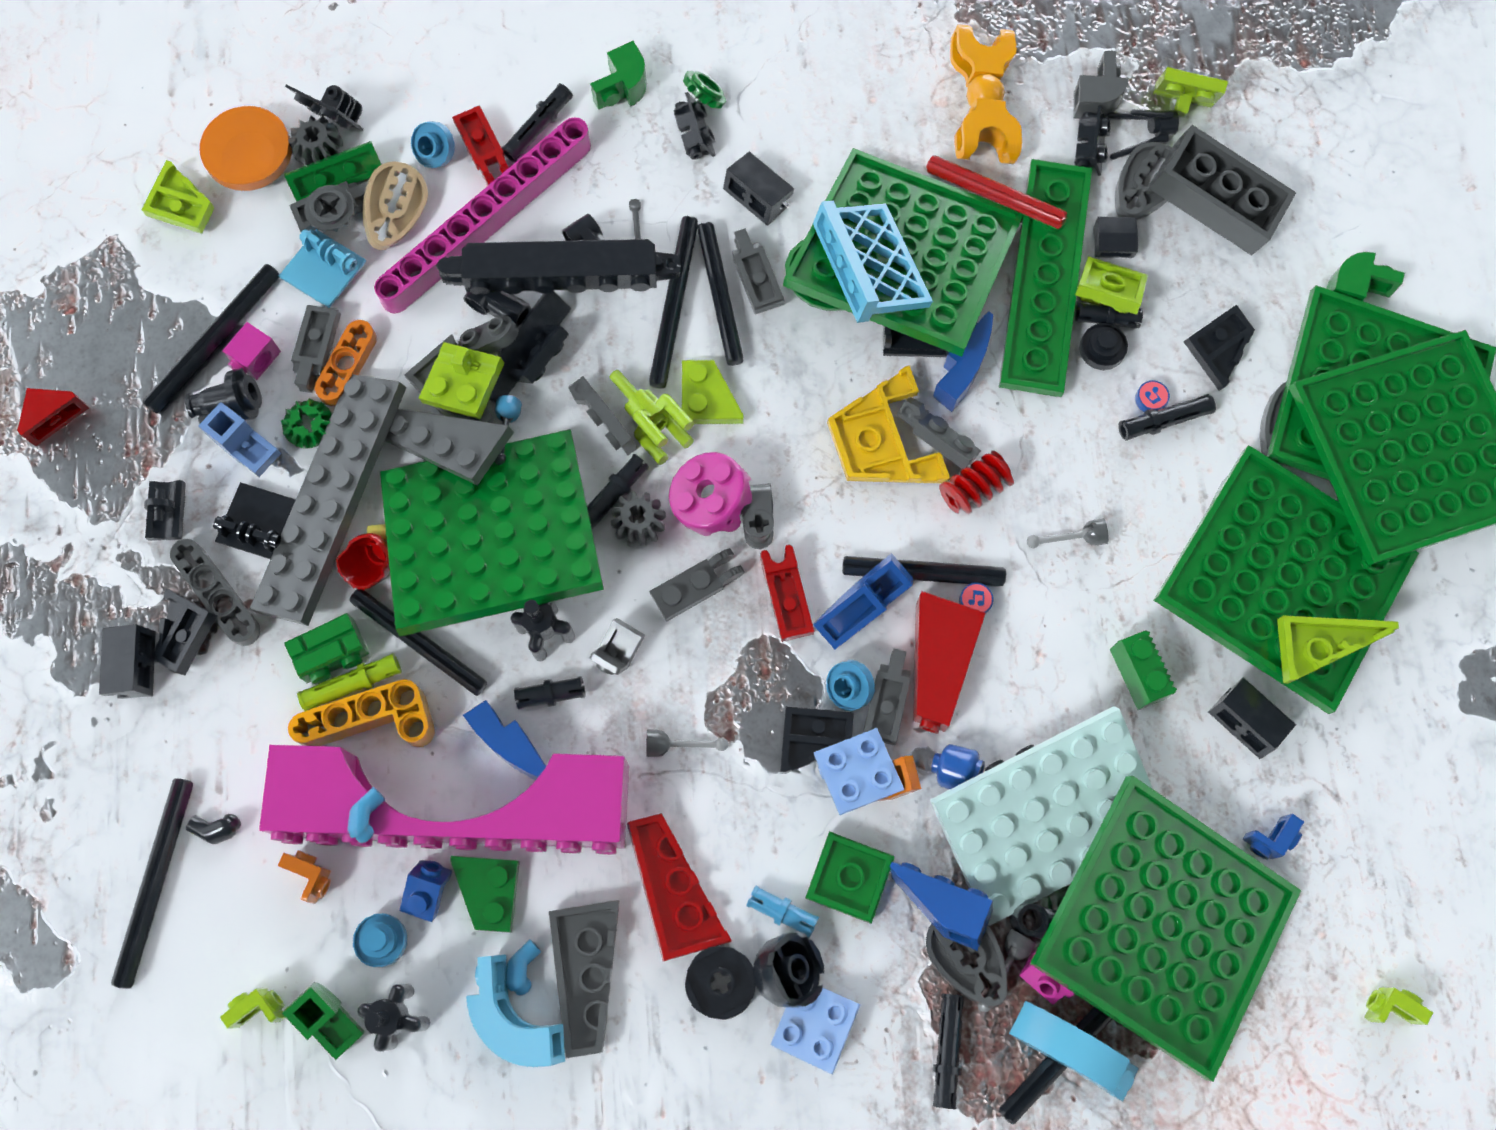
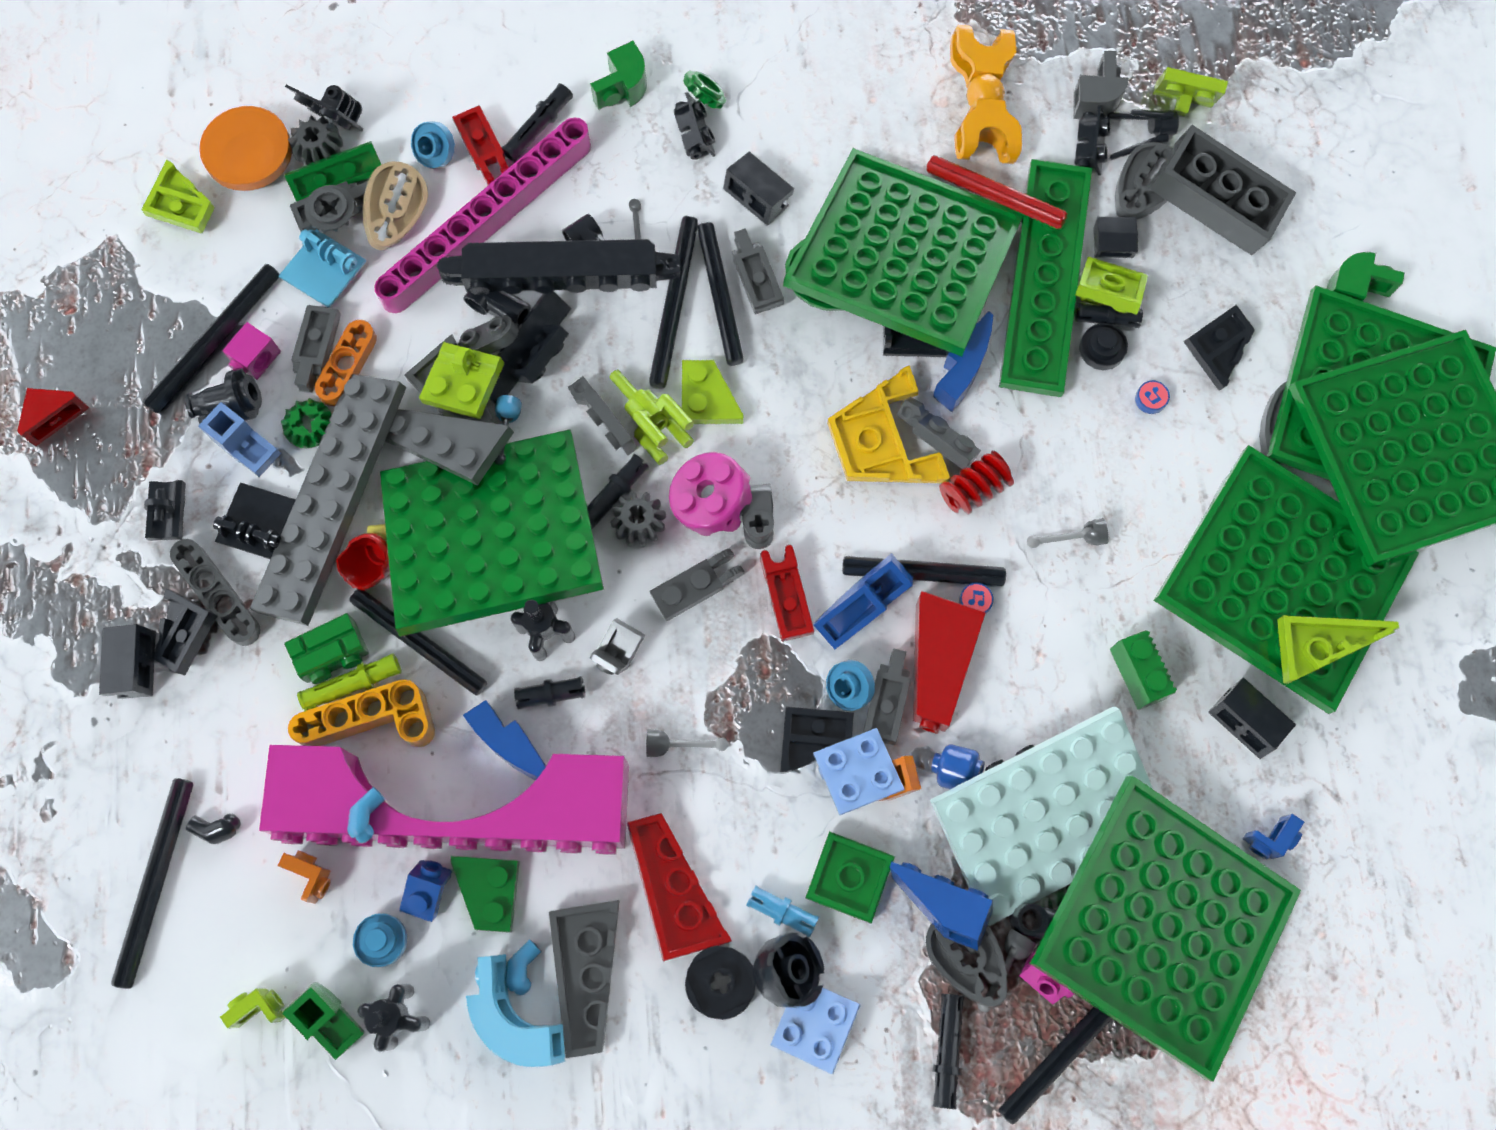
(849, 262): medium azure fence -> none
(1075, 1050): medium azure arch -> none
(1155, 420): black pin -> none
(1402, 1003): lime bracket -> none

